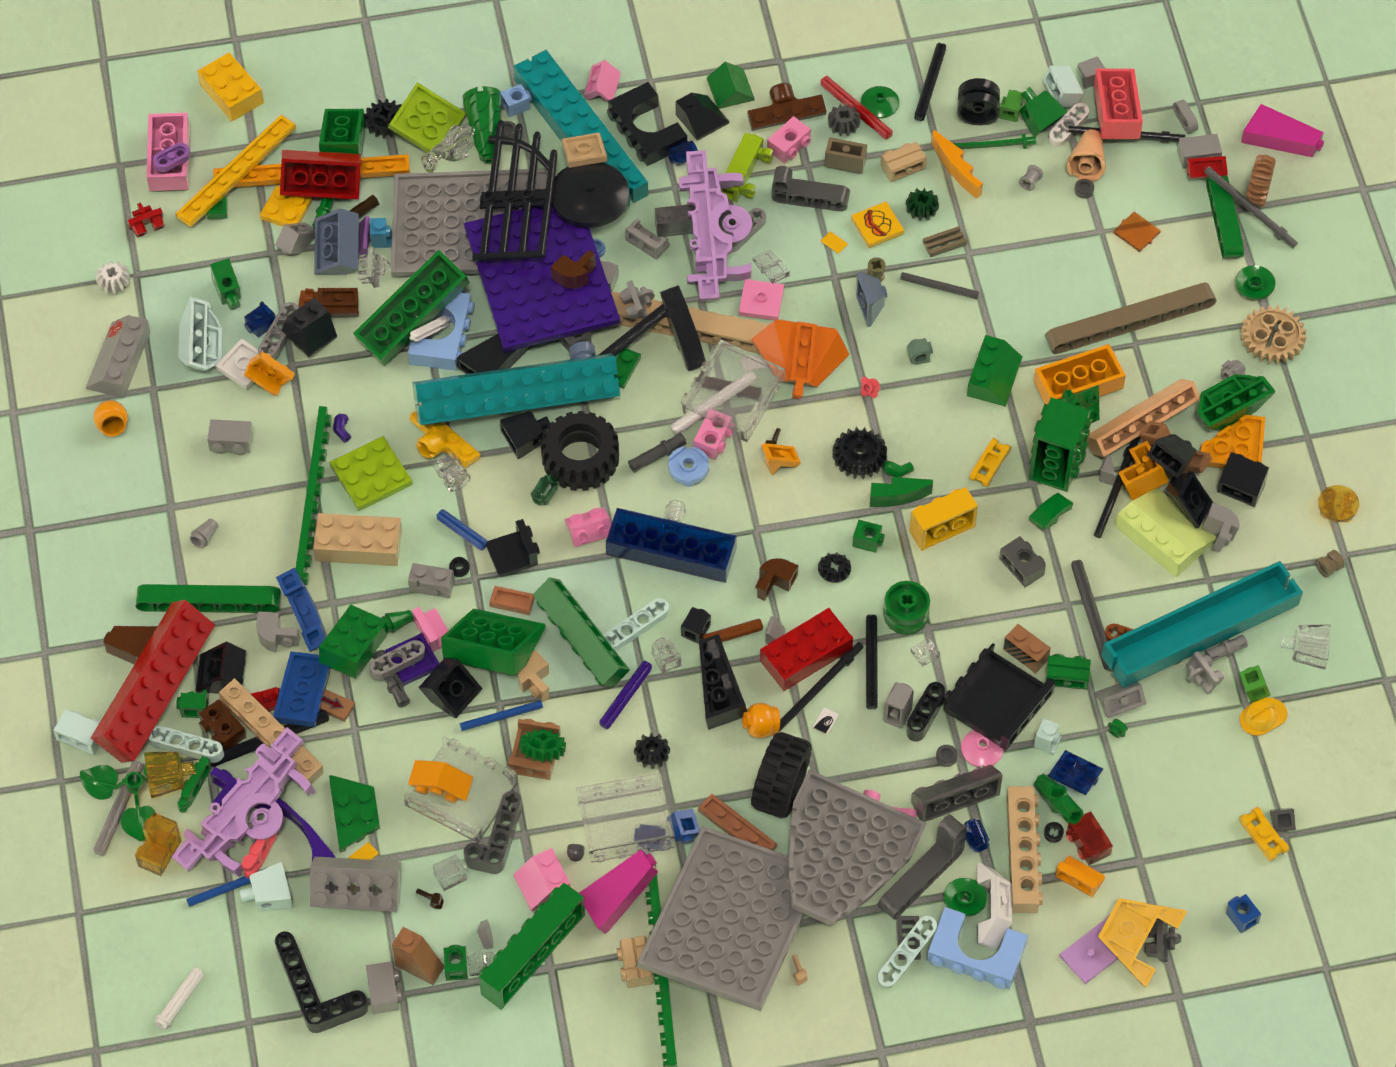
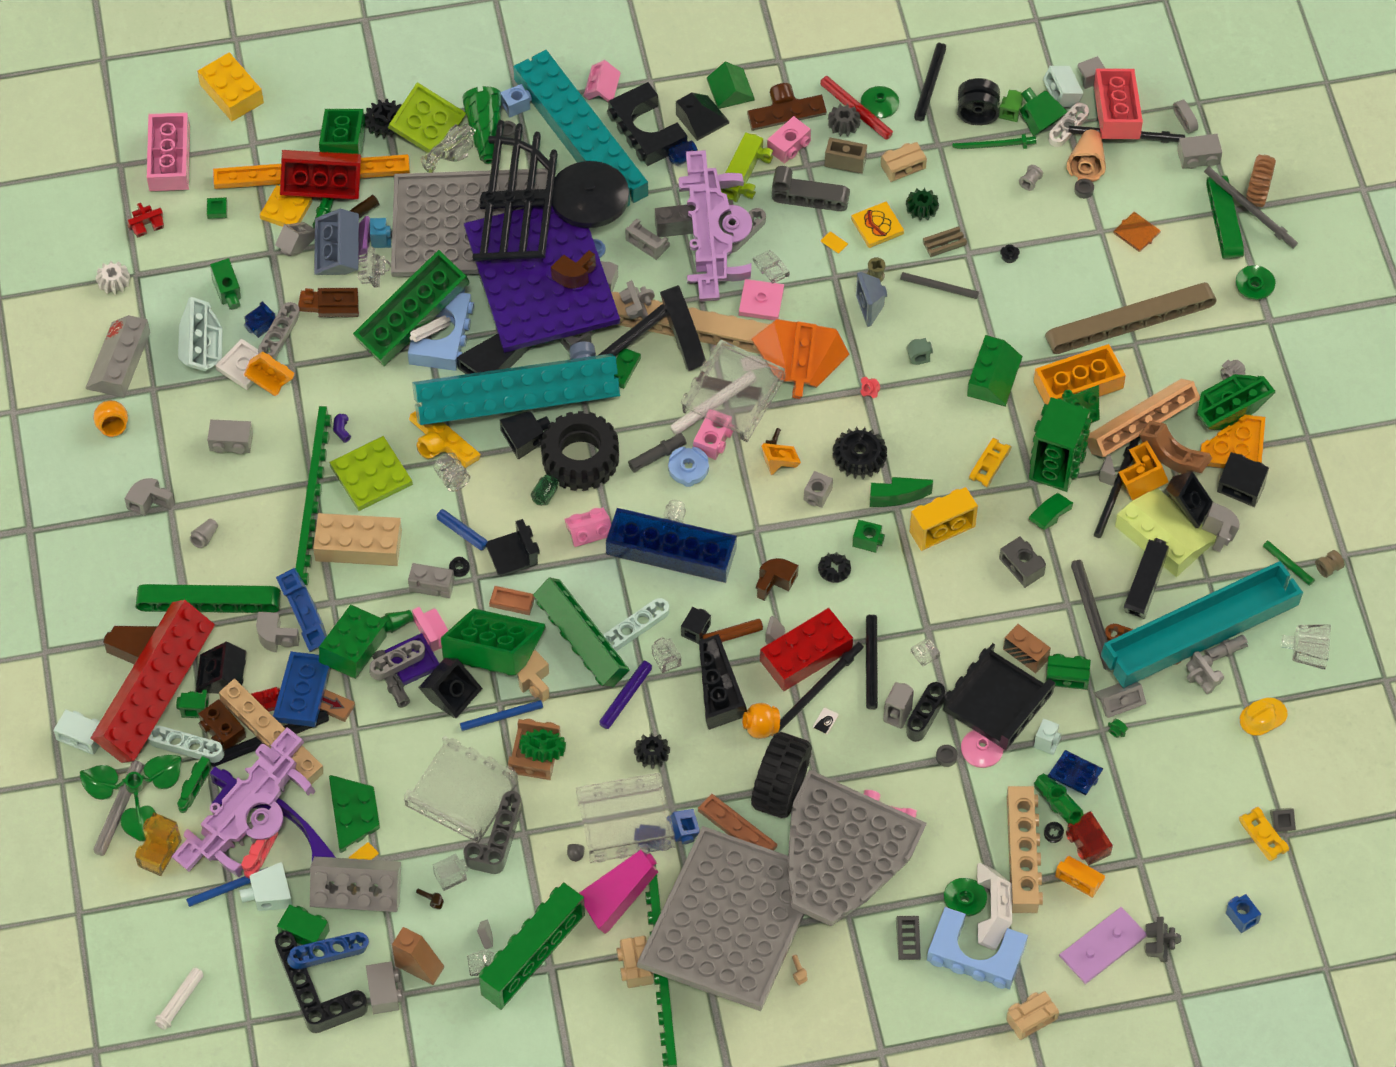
(146, 493): none -> light grey brick
(166, 772): clear yellow torso -> none
(171, 157): medium lavender plate -> none
(235, 171): yellow tile -> none
(303, 925): none -> green brick
(310, 327): black slope -> none
(326, 947): none -> blue beam
(440, 780): light orange brick -> none
(459, 970): green brick -> none
(540, 877): bright pink slope -> none
(584, 150): tan plate -> none
(818, 482): none -> light grey brick
(896, 470): green arm -> none
(906, 607): green wheel -> none
(906, 951): light aqua beam -> none
(946, 850): dark grey beam -> none
(952, 159): light orange slope -> none
(957, 792): flat silver slope -> none
(976, 835): clear blue brick -> none
(1009, 257): none -> black plate
(1032, 1014): none -> tan brick
(1128, 929): yellow wing -> none
(1146, 578): none -> black slope
(1172, 453): black torso -> none
(1197, 166): red plate -> none
(1254, 683): bright green brick -> none
(1282, 133): dark pink slope -> none
(1288, 563): none -> green bar
(1290, 341): tan gear -> none
(1329, 501): clear yellow plate -> none

